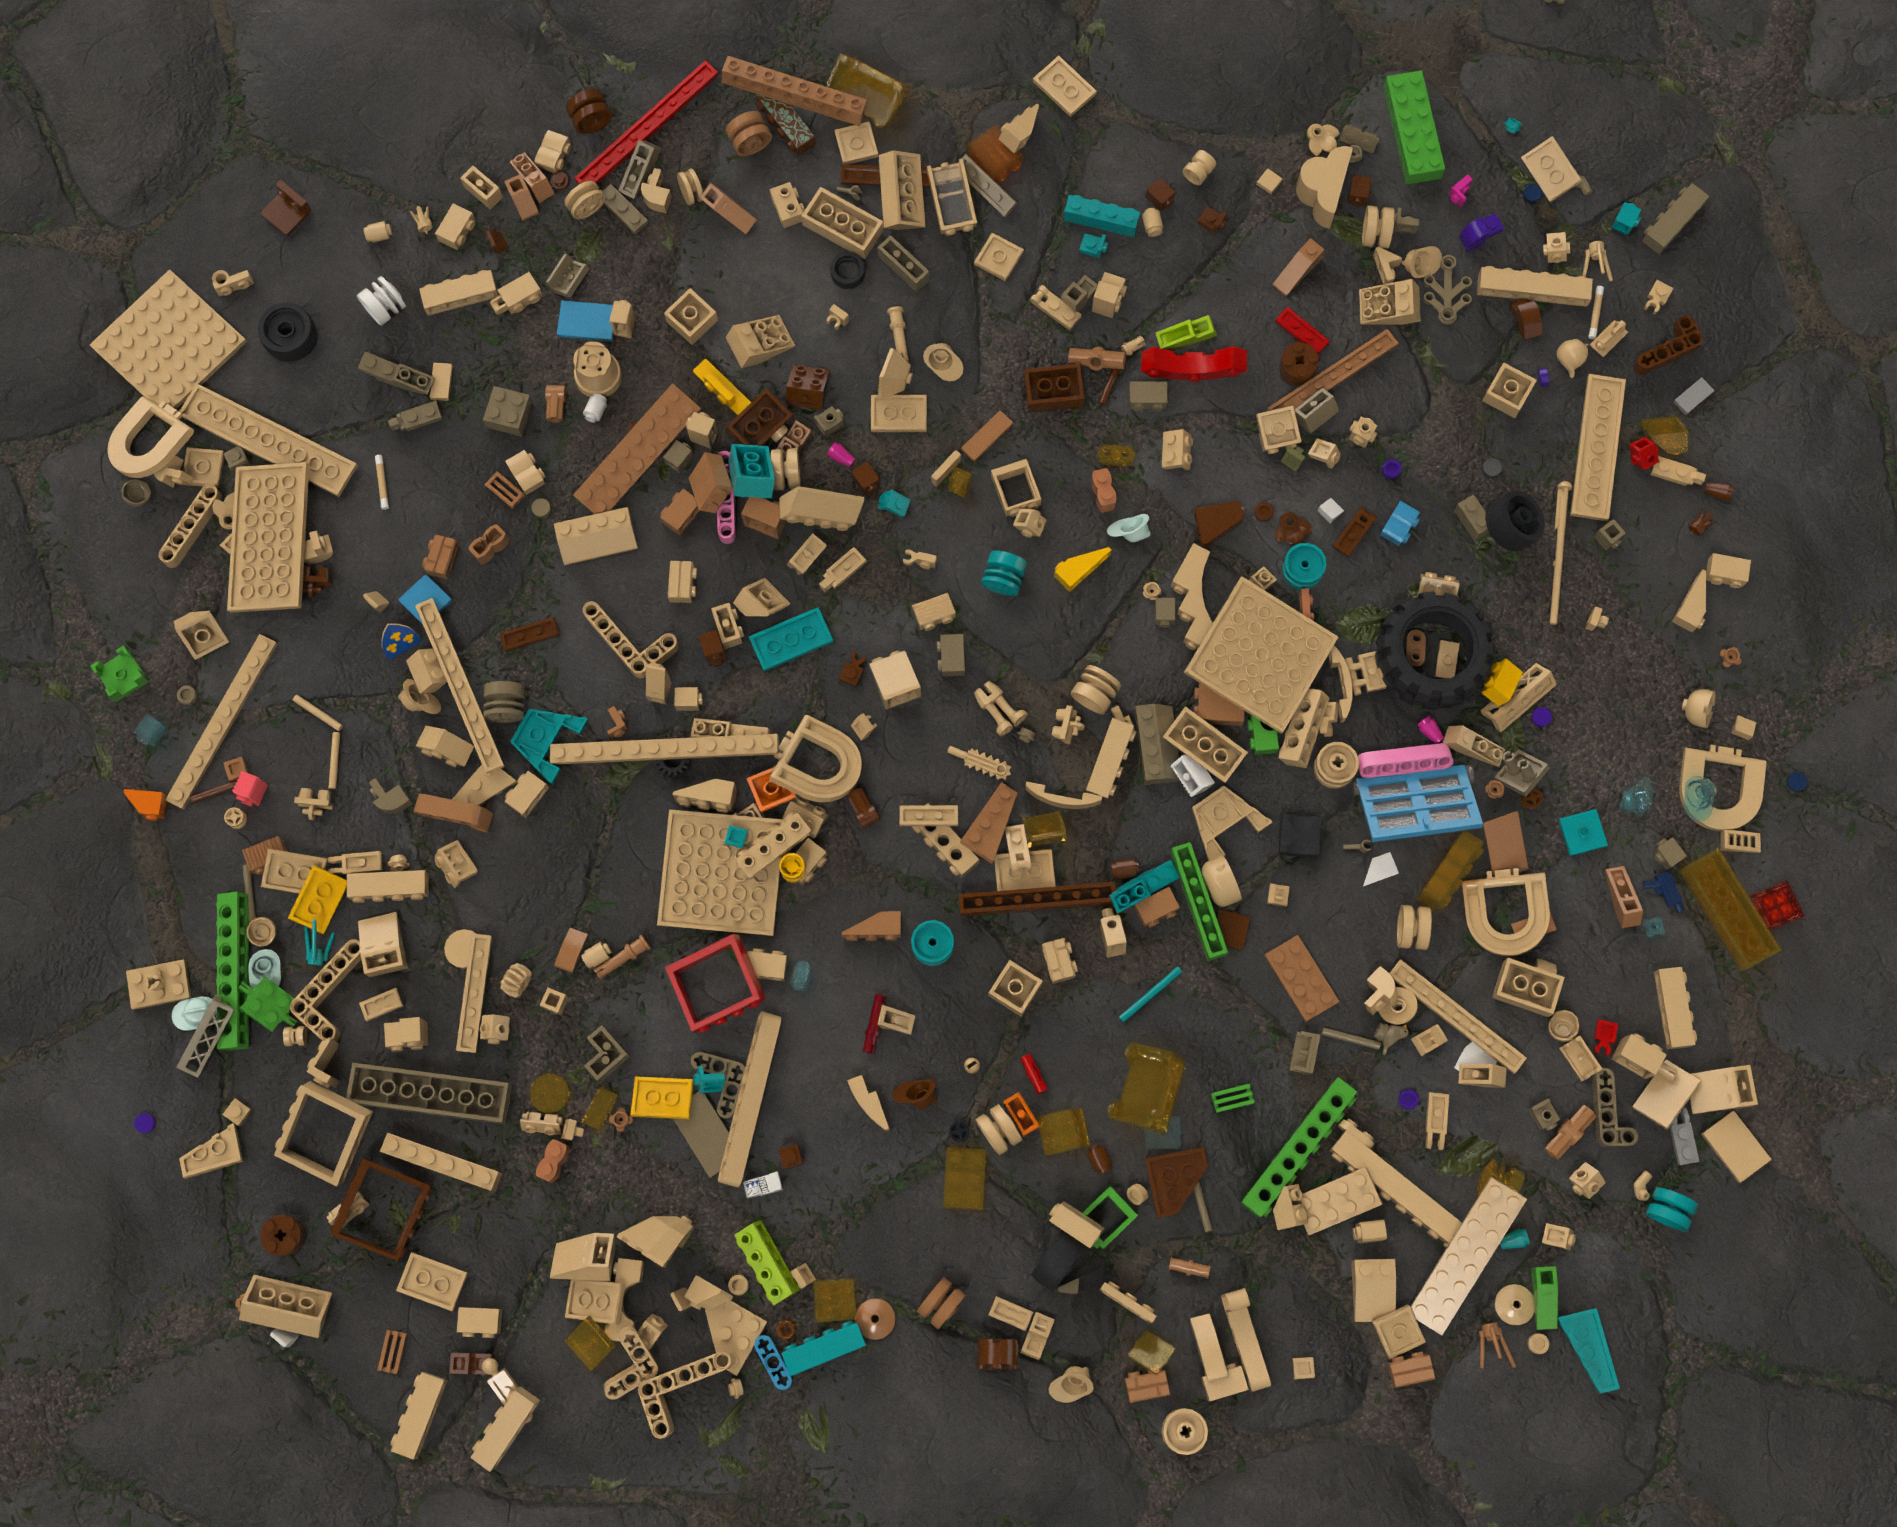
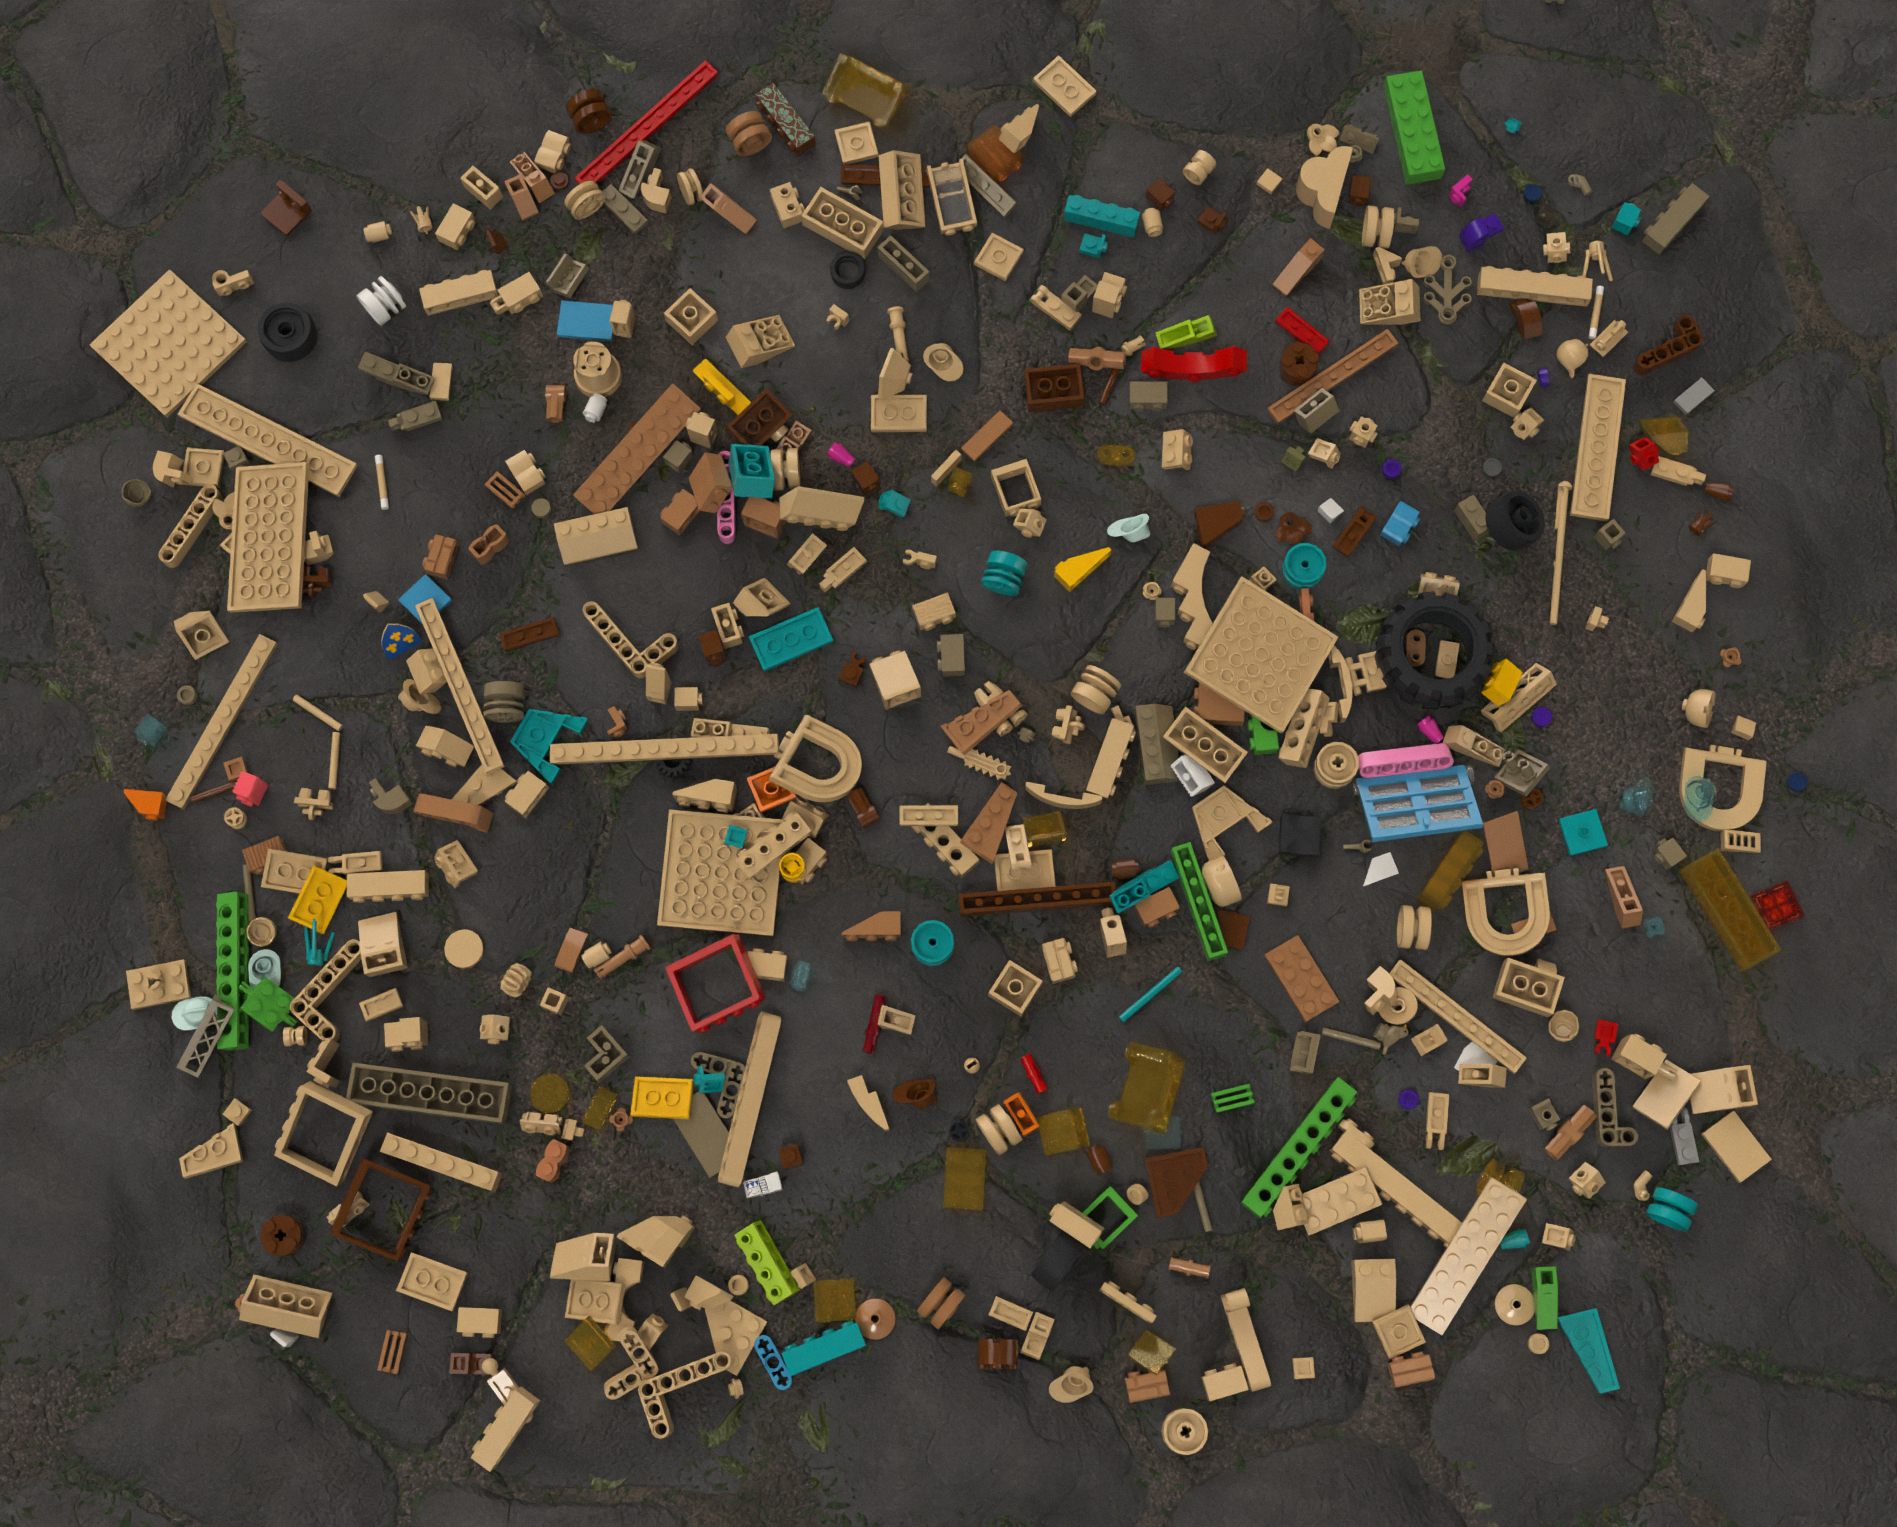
(120, 674): bright green panel -> none
(145, 1123): dark purple tile -> none
(161, 454): tan piece -> none
(398, 863): tan plate -> none
(419, 1415): tan brick -> none
(474, 993): tan plate -> none
(508, 411): dark tan brick -> none
(681, 581): tan brick -> none
(780, 1333): clear orange bush -> none
(793, 90): medium nougat brick -> none
(806, 386): reddish brown bracket -> none
(829, 426): dark tan brick -> none
(862, 726): tan tile -> none
(973, 727): none -> medium nougat wing
(1071, 1287): dark tan slope -> none
(1102, 488): nougat brick -> none
(1208, 1347): tan slope -> none
(1278, 429): tan plate -> none
(1493, 1333): medium nougat plant -> none
(1527, 424): none -> tan brick
(1551, 169): tan tile -> none
(1580, 1058): tan hinge -> none
(1658, 295): tan plate -> none
(1665, 885): dark blue piece -> none
(1674, 1008): tan brick -> none

